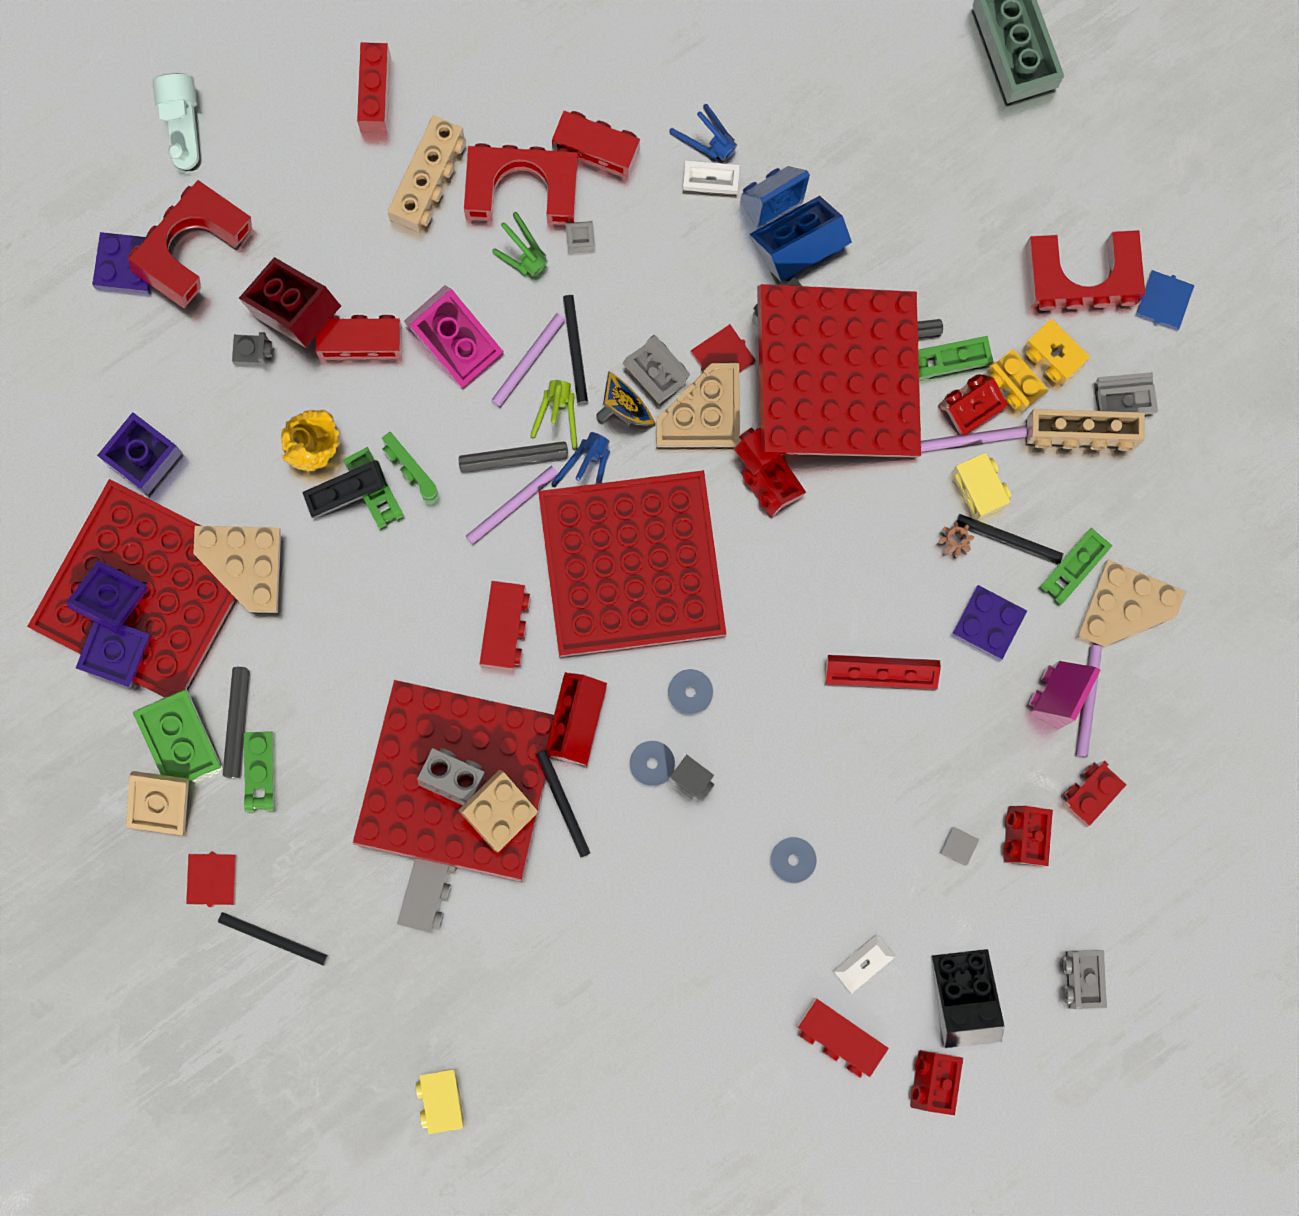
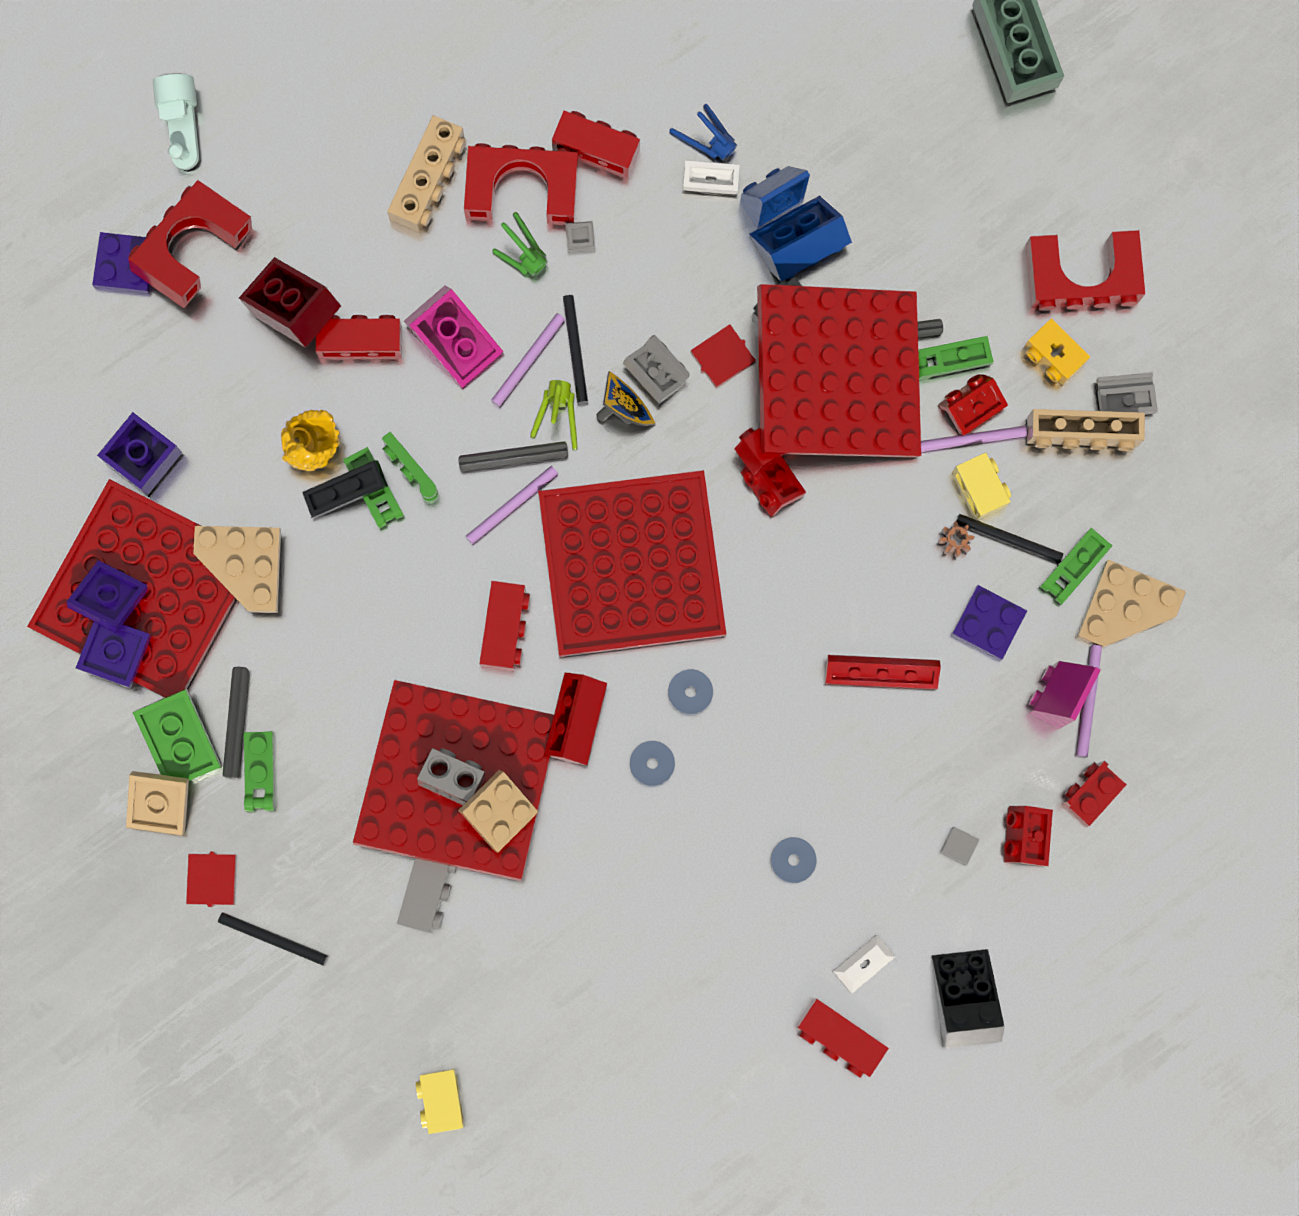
(251, 349): dark grey bracket -> none
(373, 87): red brick -> none
(563, 803): black bar -> none
(593, 448): blue plant -> none
(692, 779): dark grey brick -> none
(704, 412): tan plate -> none
(936, 1082): red bracket -> none
(1017, 381): yellow bracket -> none
(1086, 979): light grey bracket -> none
(1165, 299): blue piece -> none

